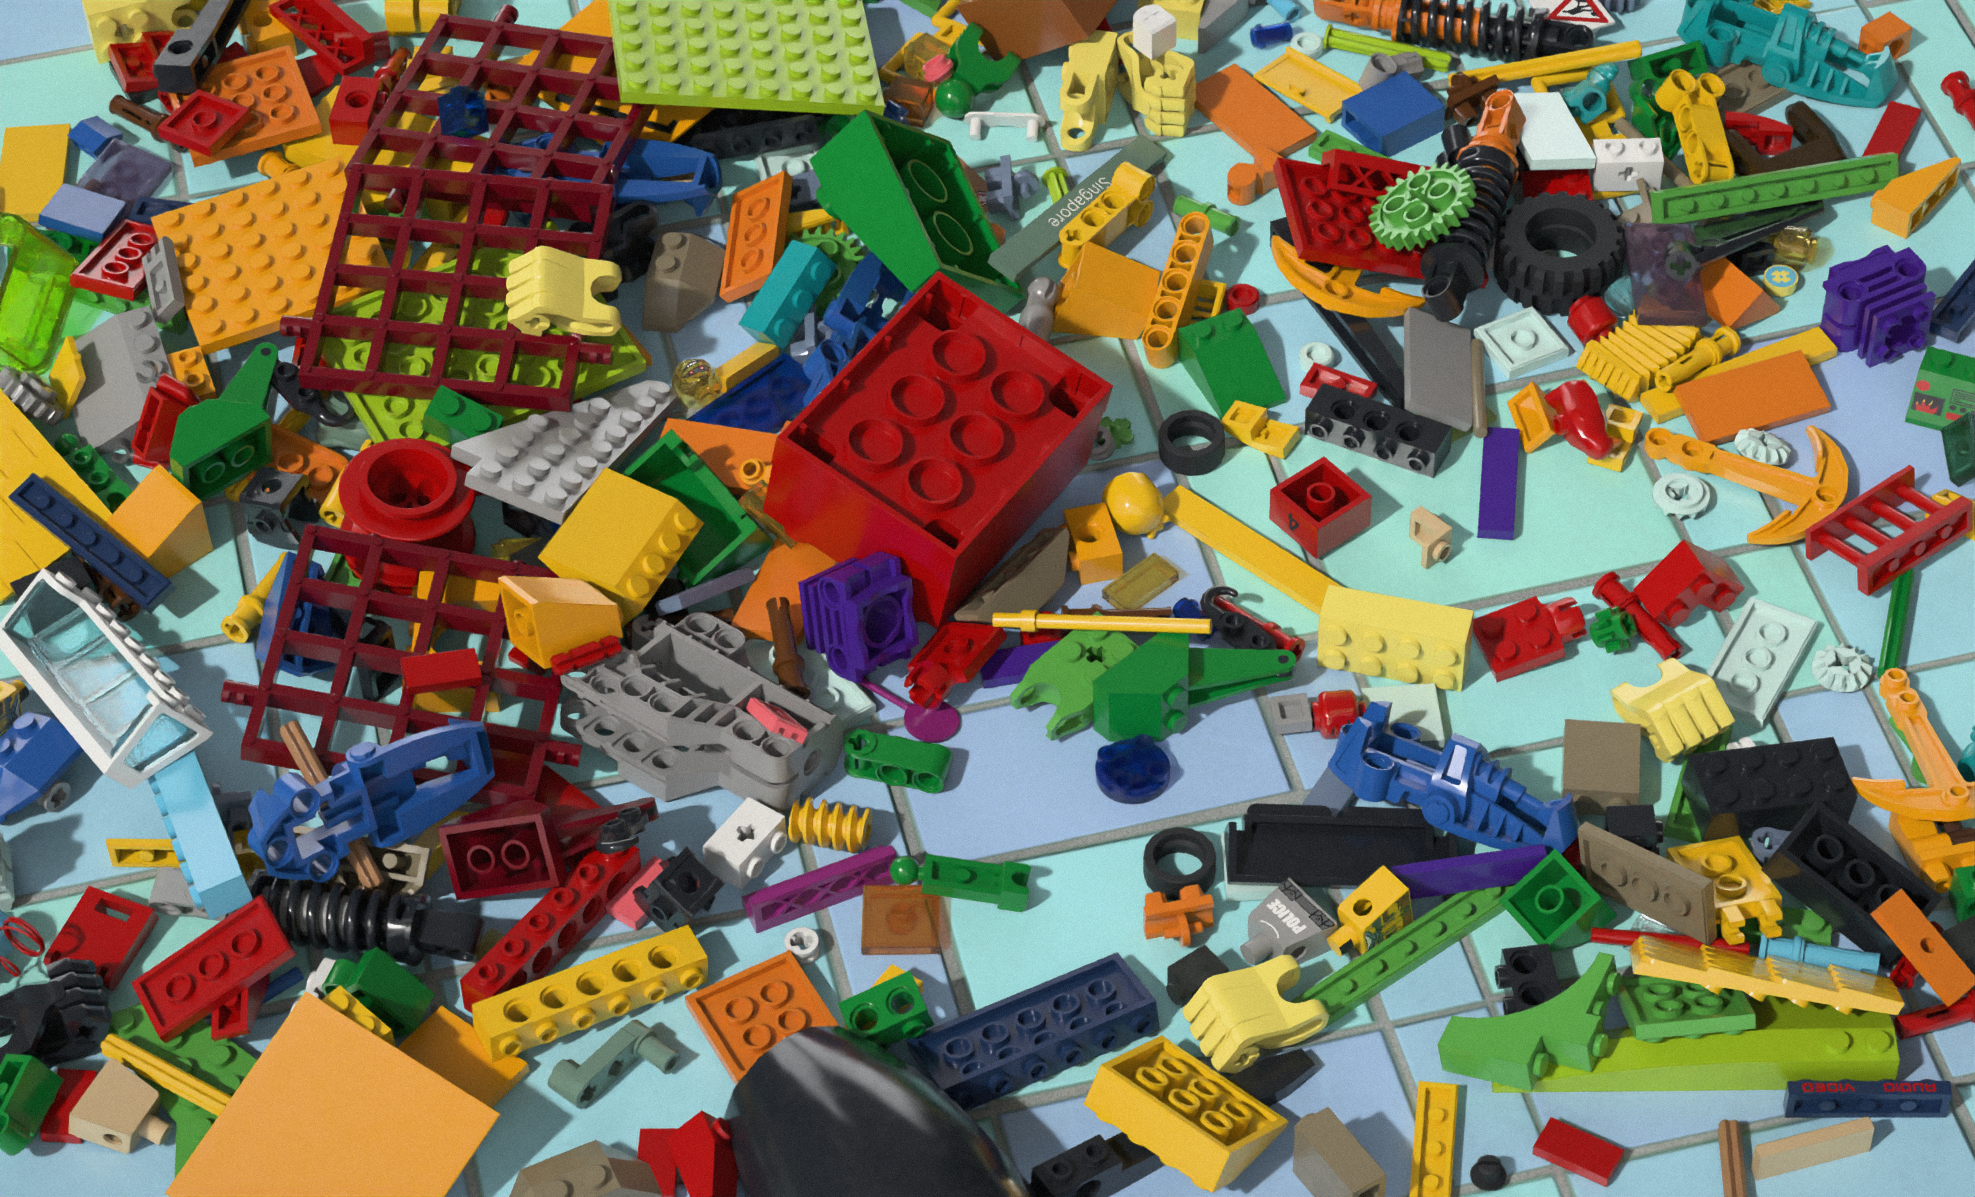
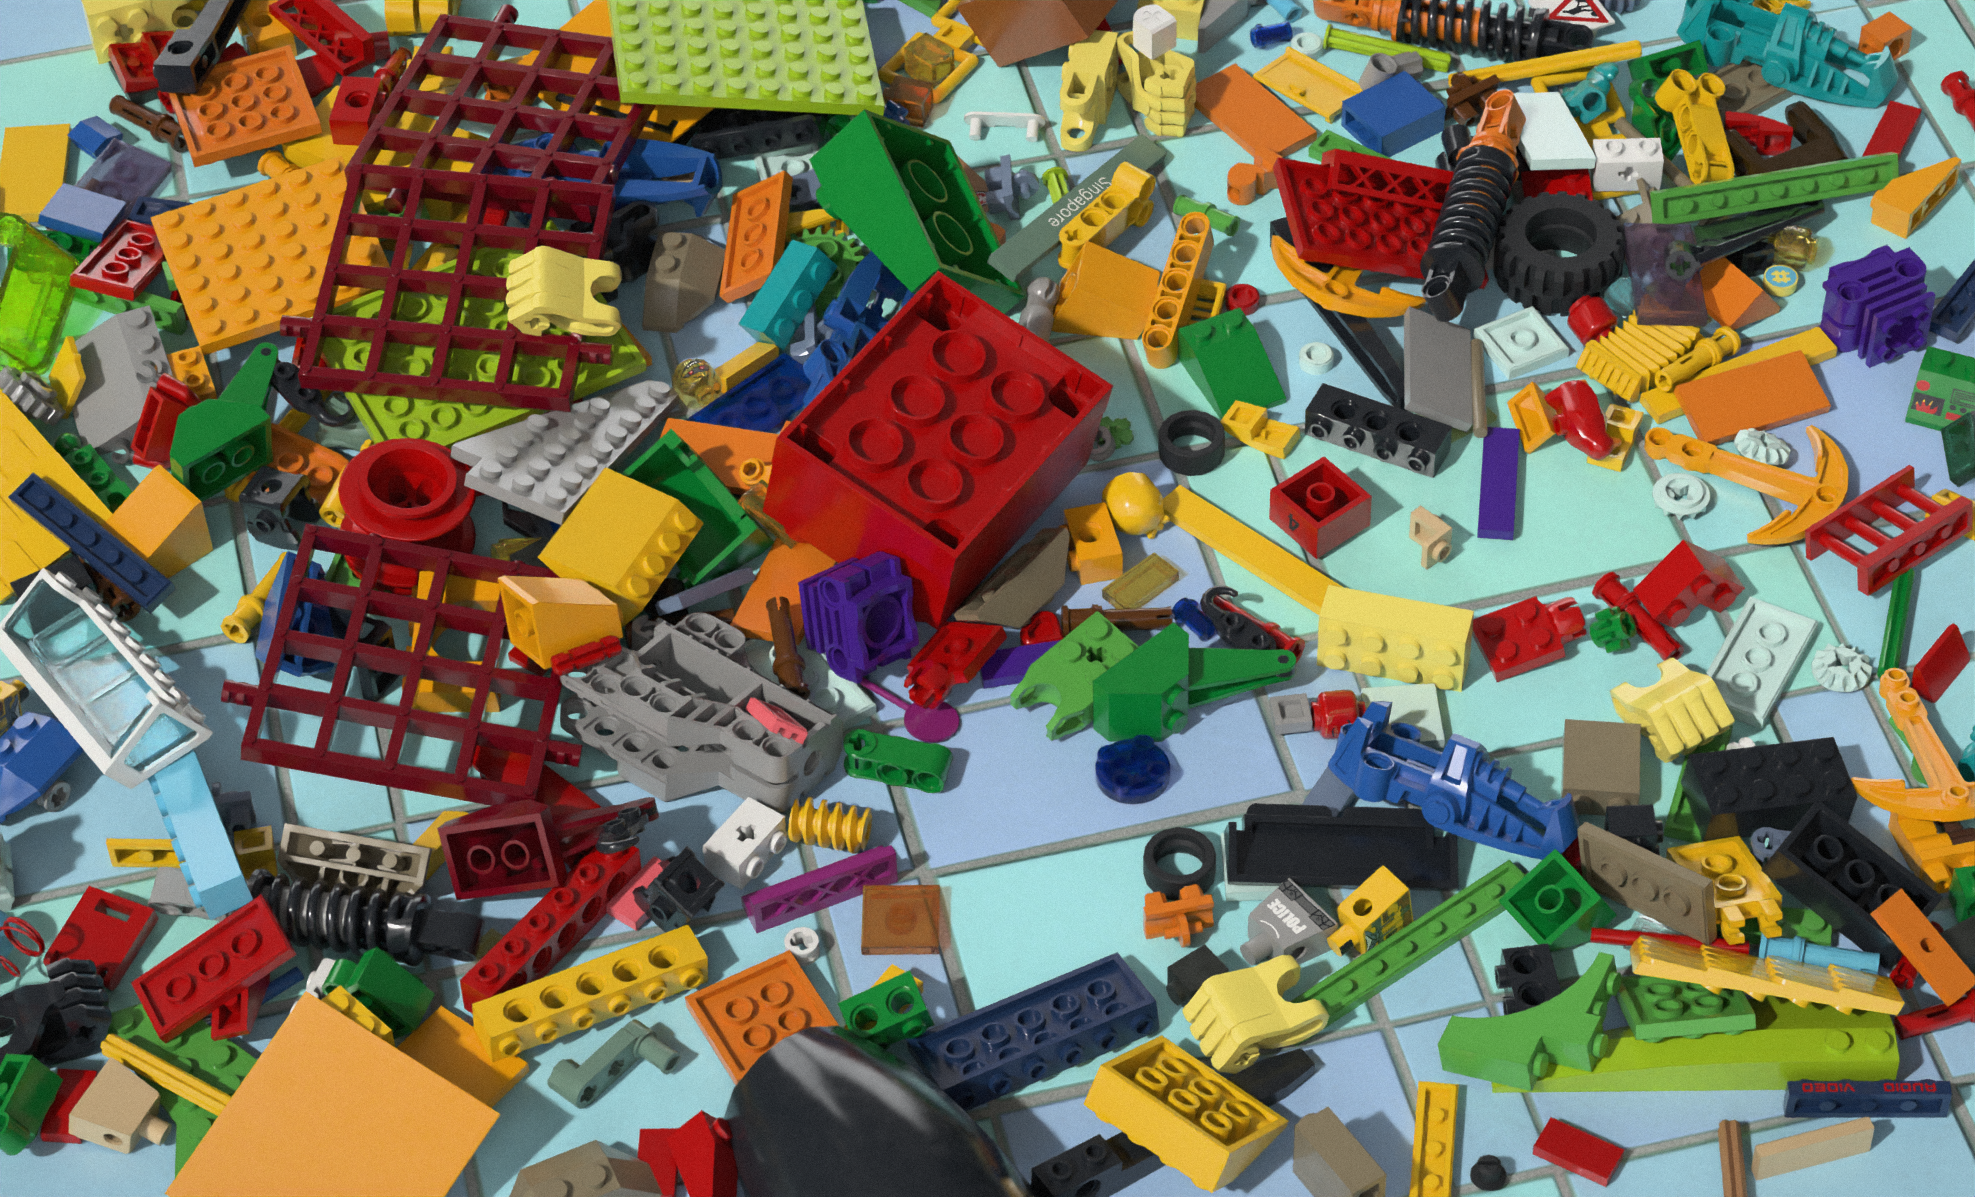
(163, 281): light grey hinge -> none
(204, 123): red plate -> none
(315, 773): medium nougat axle -> none
(369, 796): blue piece -> none
(441, 671): red tile -> none
(457, 417): green hinge -> none
(463, 113): clear blue brick -> none
(937, 69): coral plate -> none
(967, 879): green plate -> none
(971, 74): green piece -> none
(1031, 622): yellow bar -> none
(1322, 374): red plate -> none
(1422, 206): bright green gear -> none
(1469, 871): dark purple tile -> none
(1940, 665): none -> red slope

